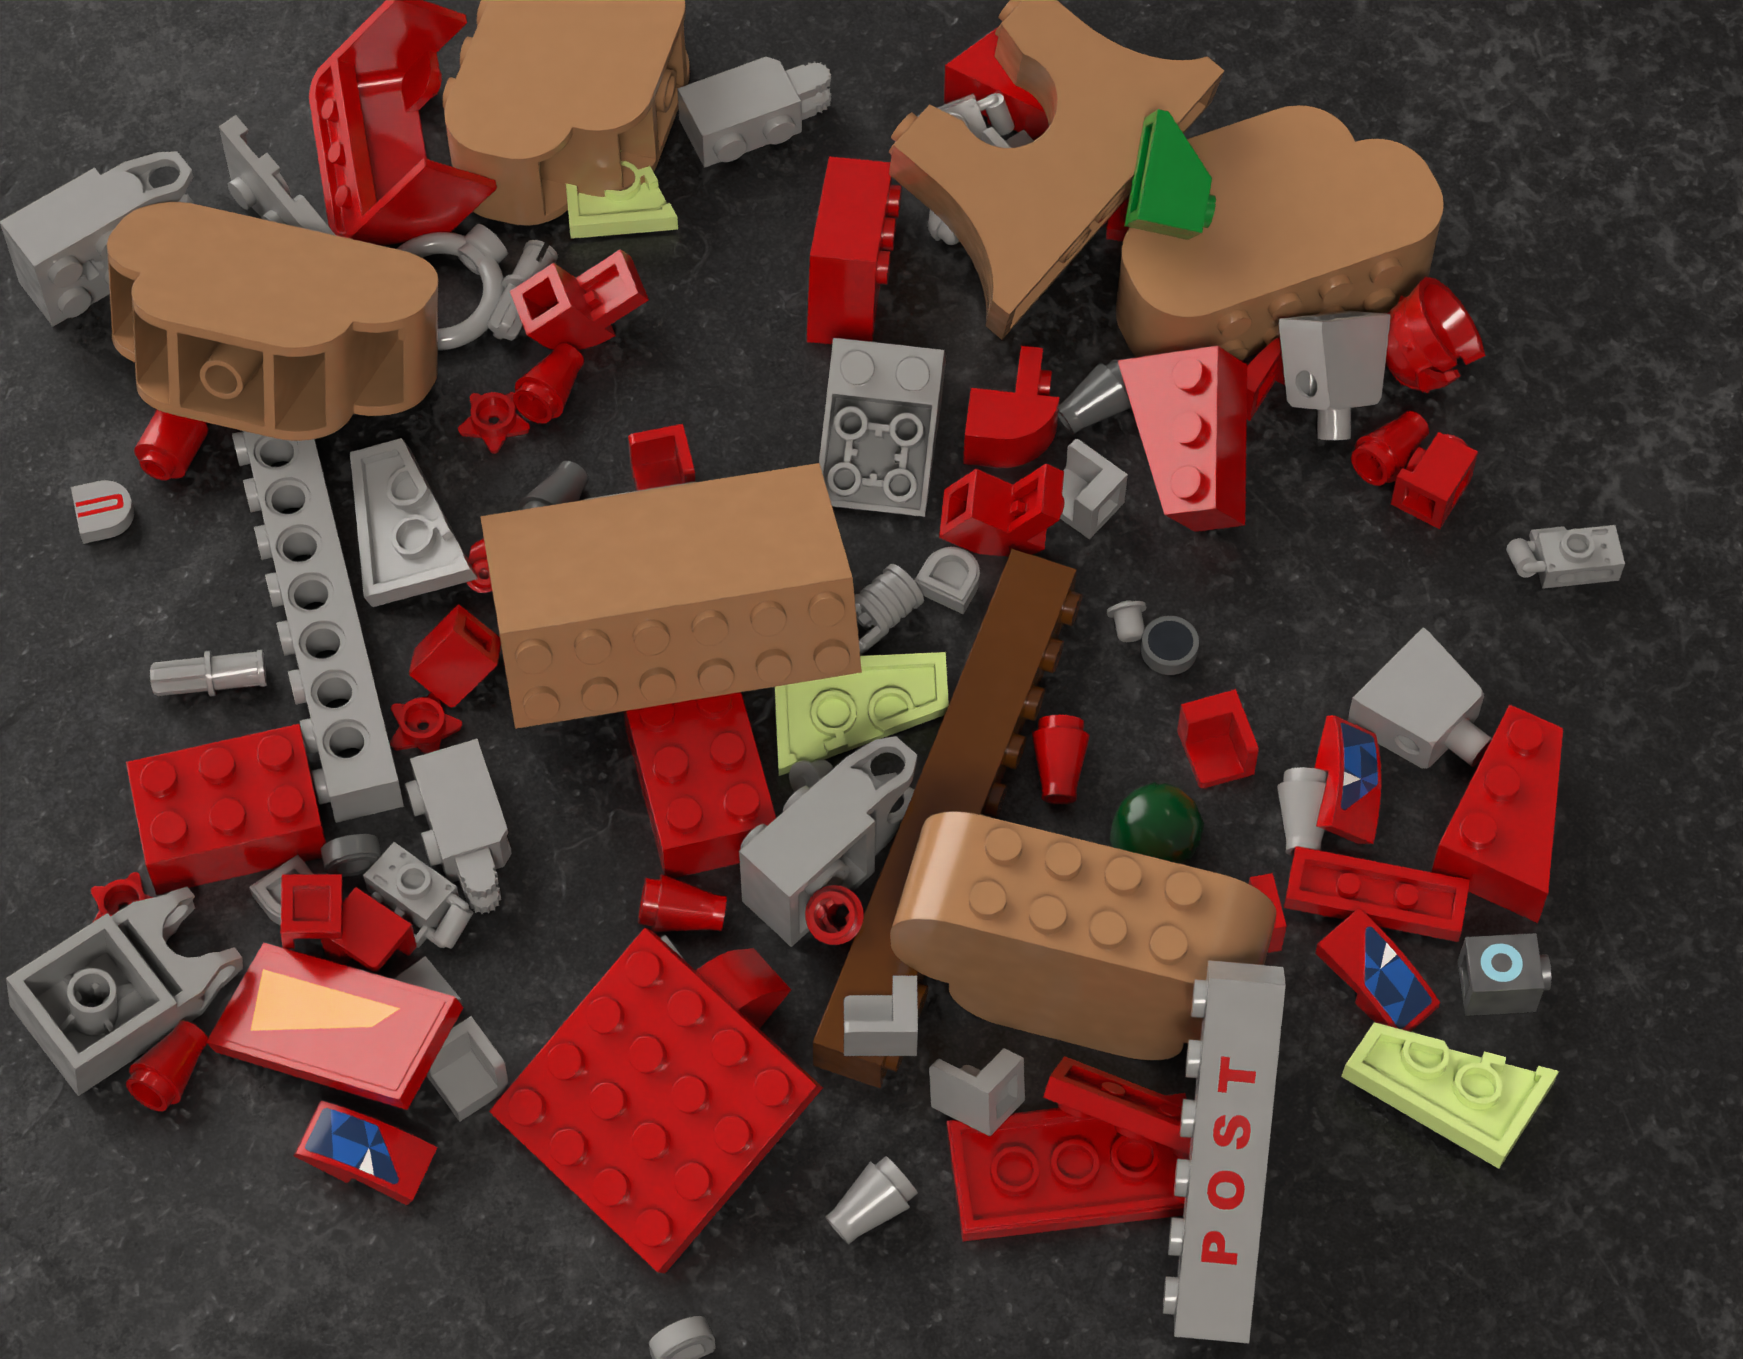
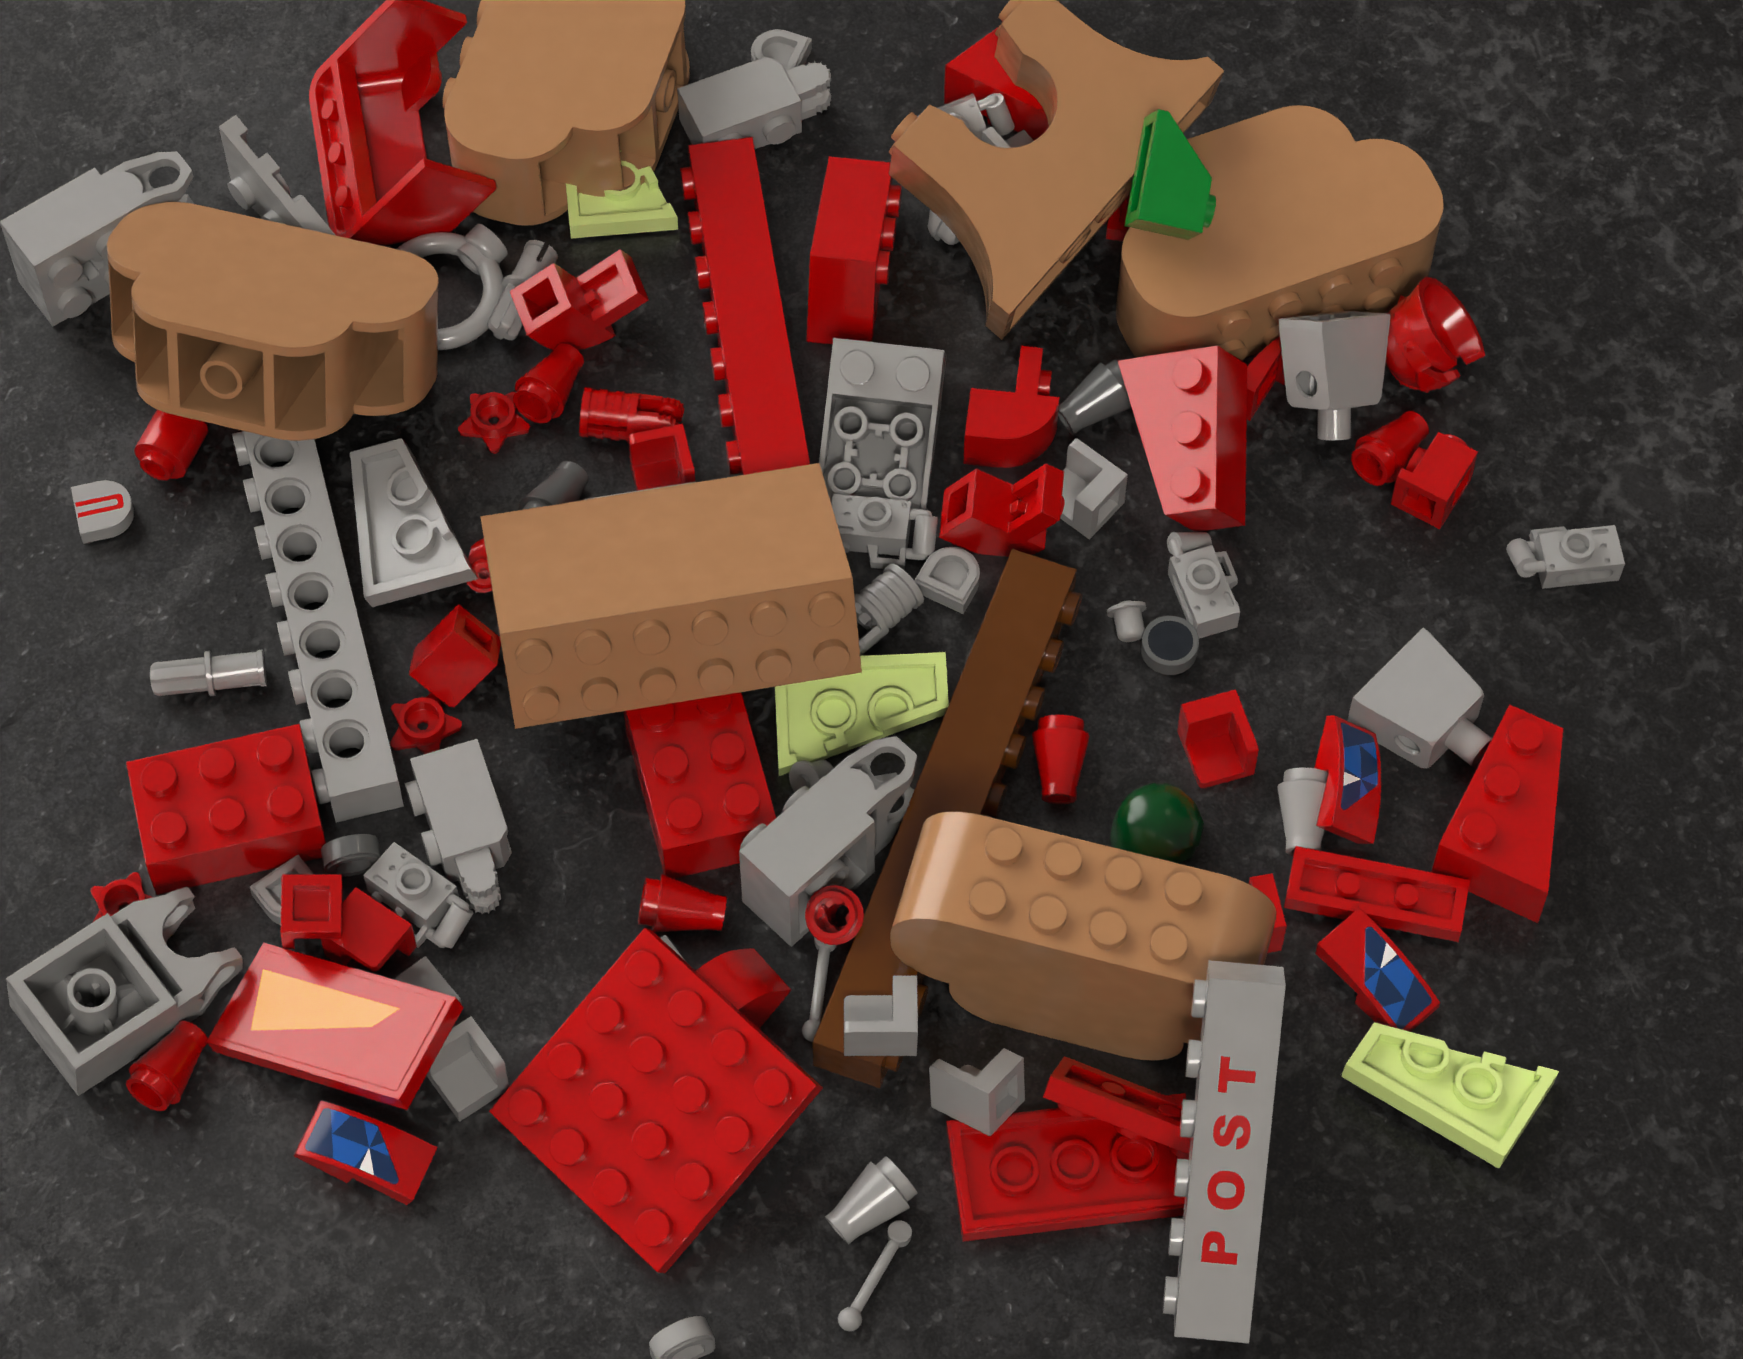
(621, 413): none -> red hinge
(743, 308): none -> red brick
(782, 45): none -> light grey tile
(811, 1026): none -> light grey hinge
(883, 527): none -> light grey piece
(898, 1236): none -> light grey hinge
(1201, 582): none -> light grey piece
(1502, 974): flat silver brick -> none

